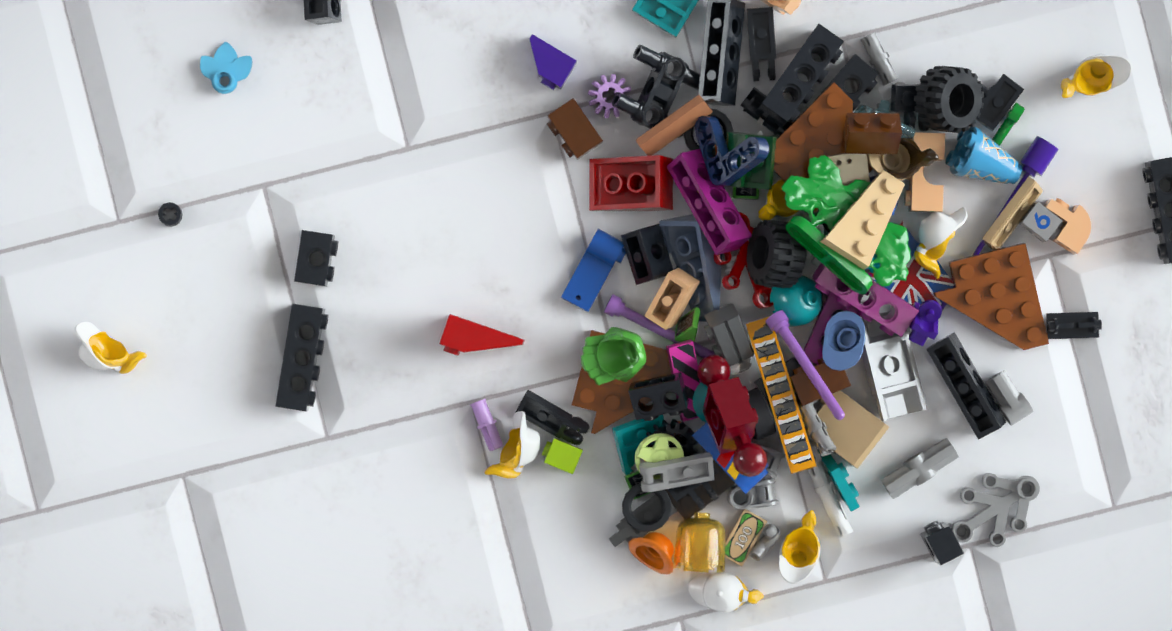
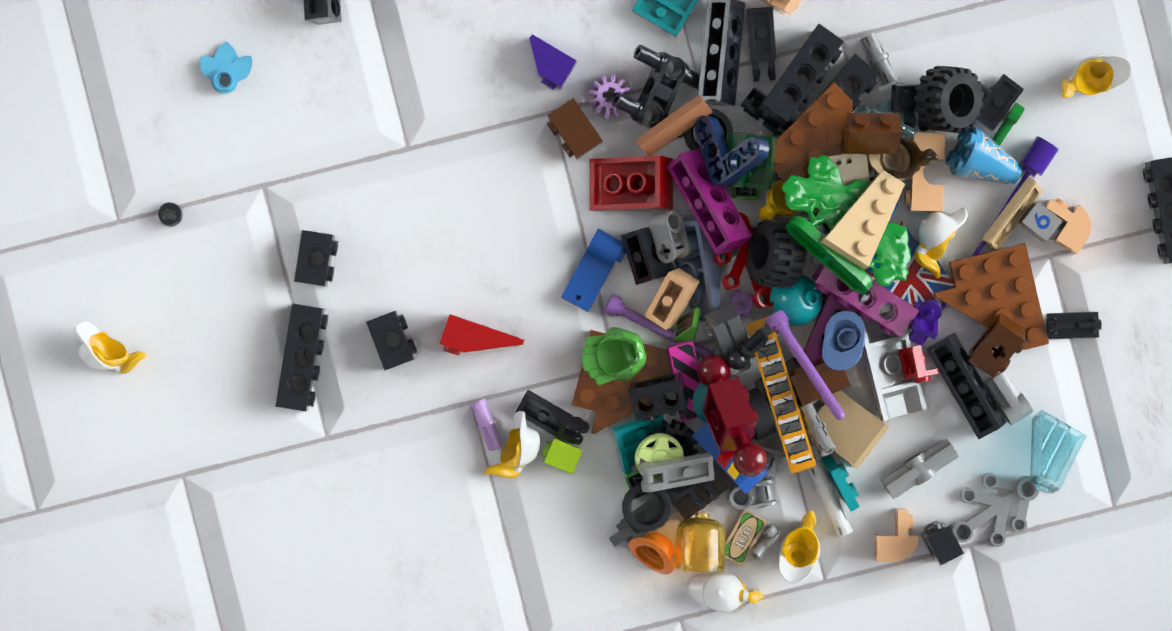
(380, 328): none -> black brick
(667, 233): none -> light grey piece
(738, 296): none -> medium lavender plate
(738, 358): none -> black axle
(898, 545): none -> light nougat brick
(913, 364): none -> red bracket
(1000, 332): none -> reddish brown brick
(1052, 451): none -> clear light blue slope

